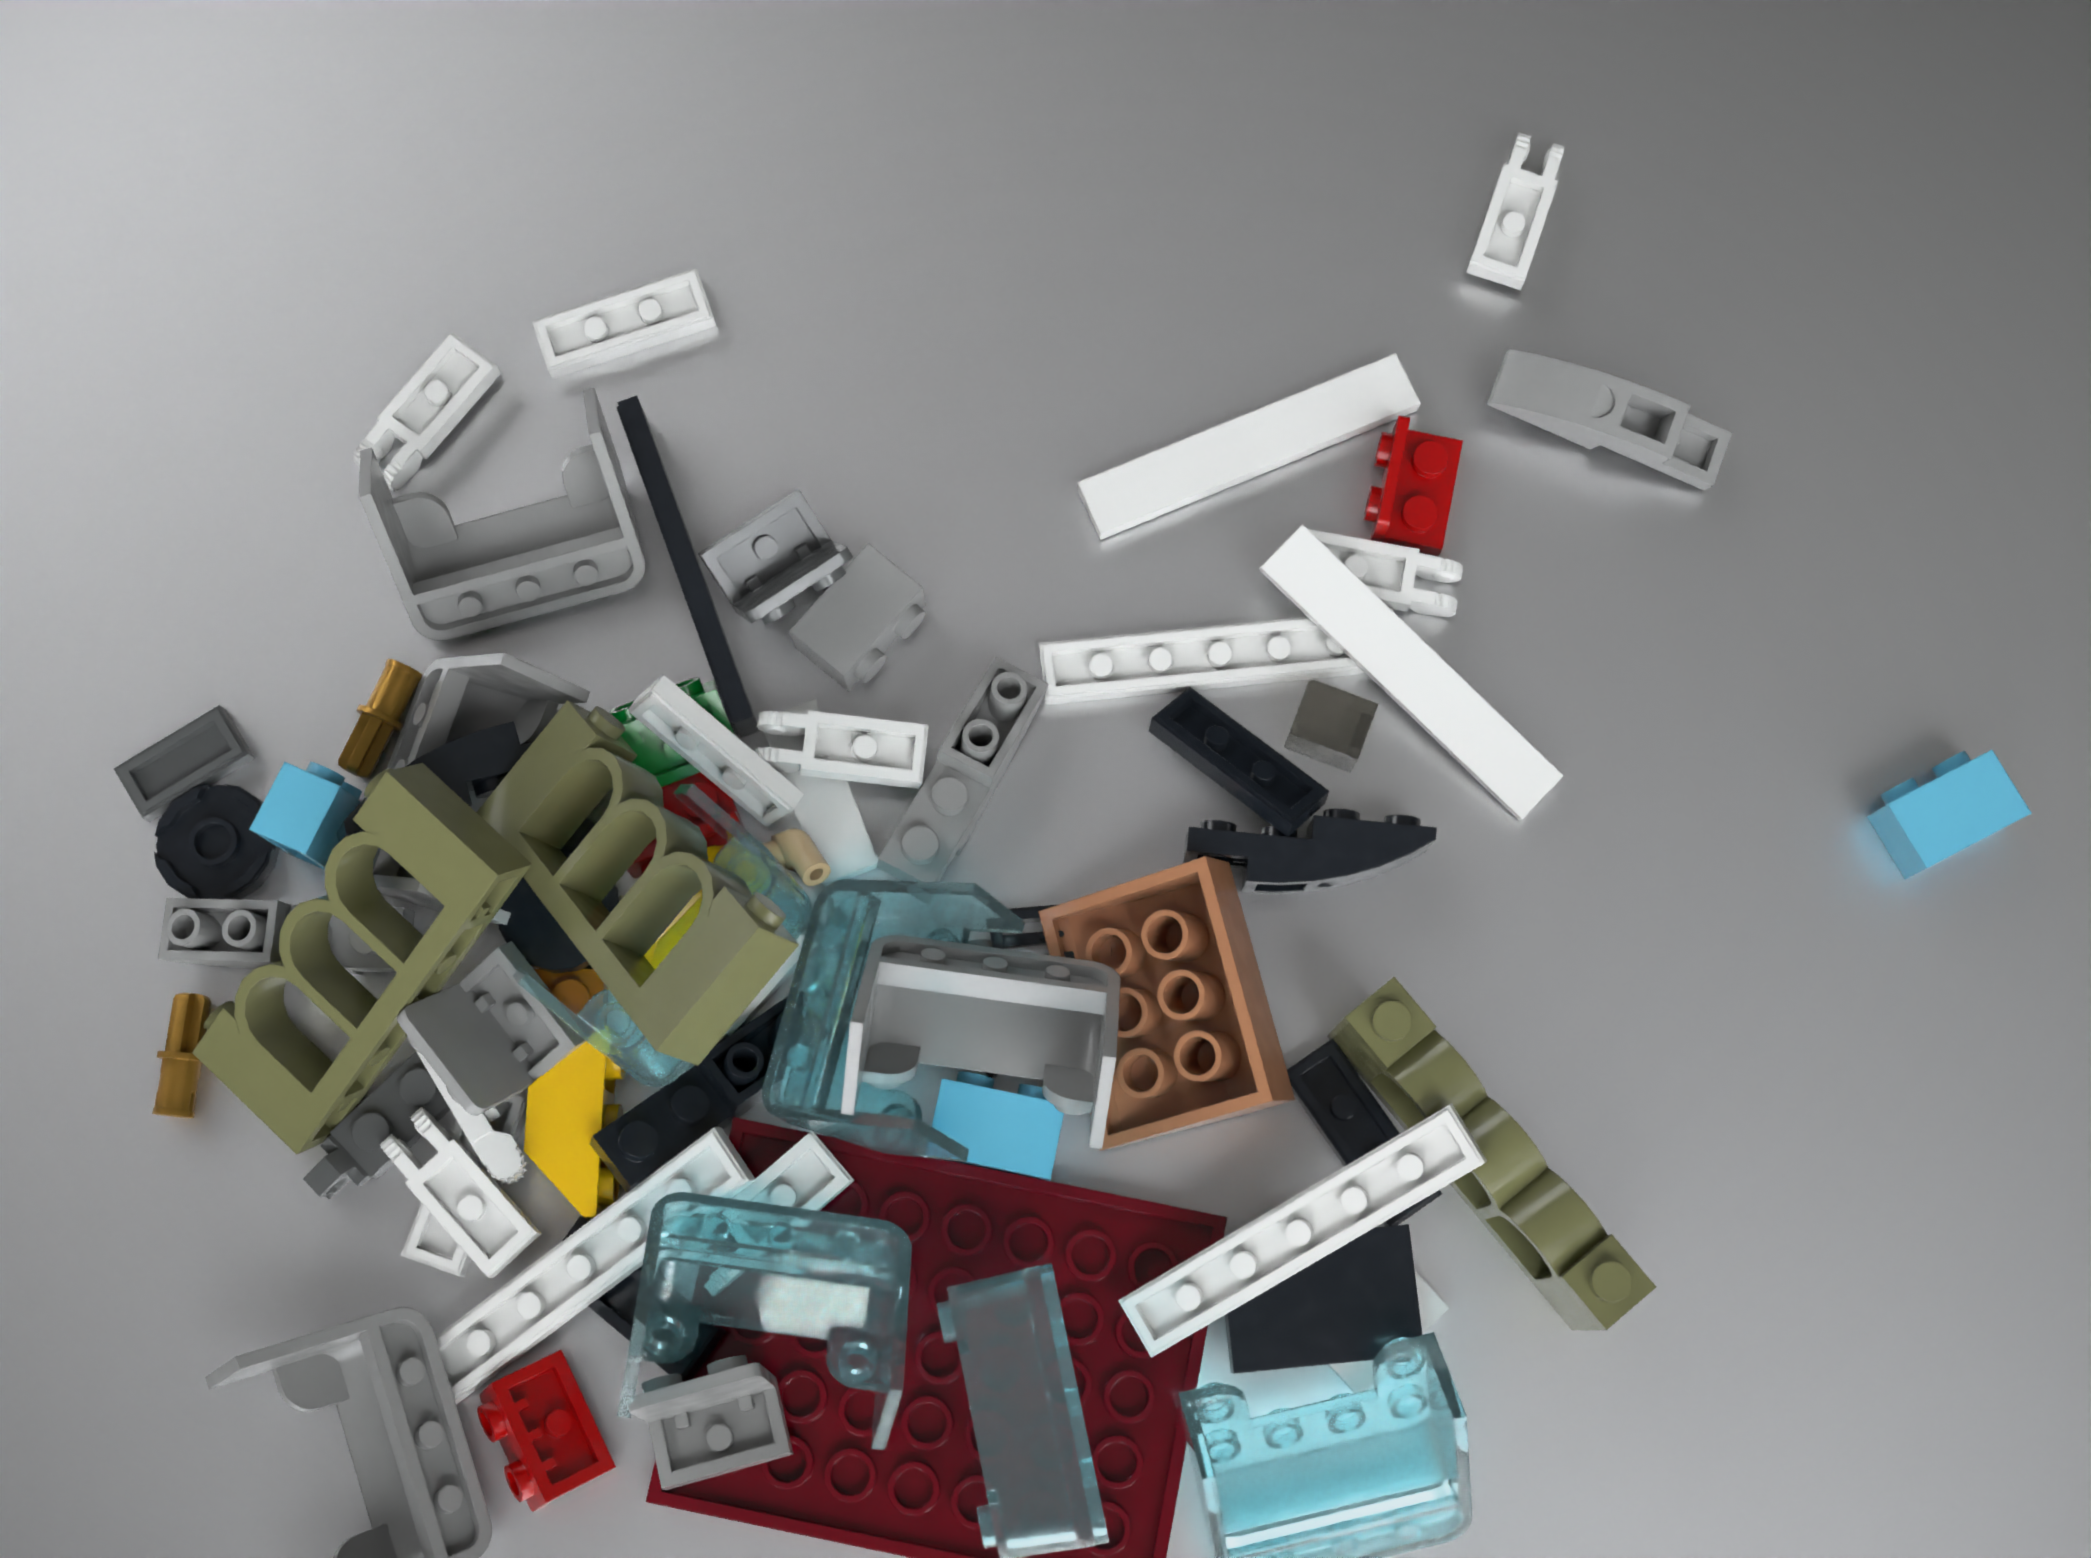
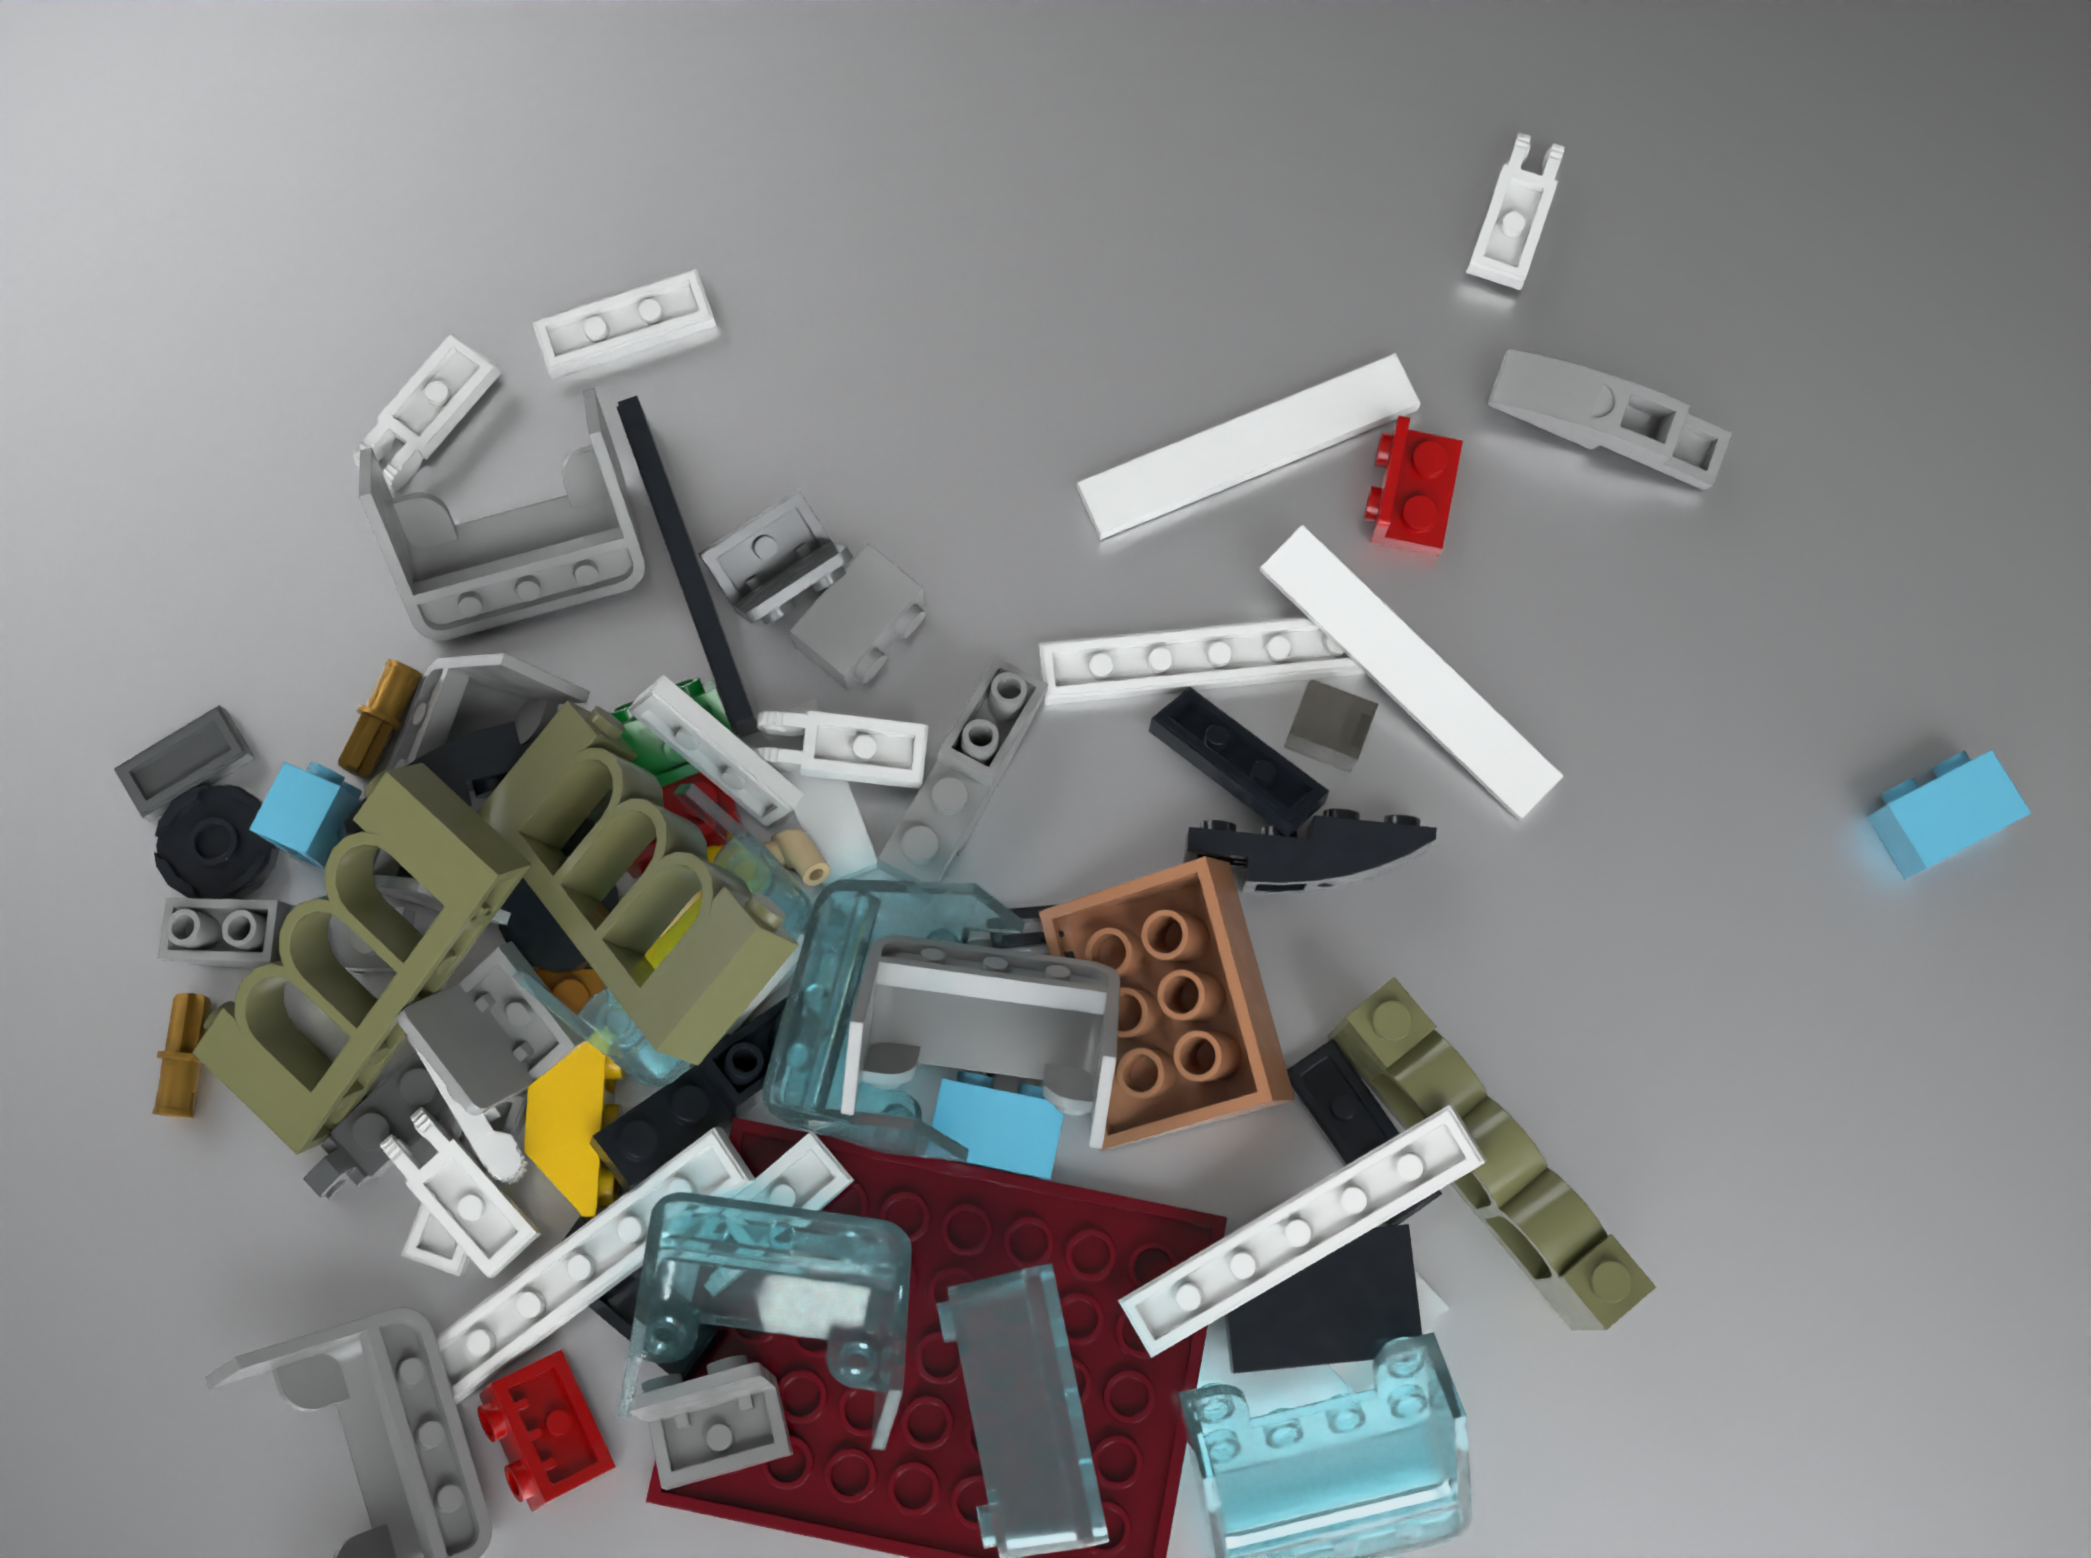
(1391, 572): white hinge -> none

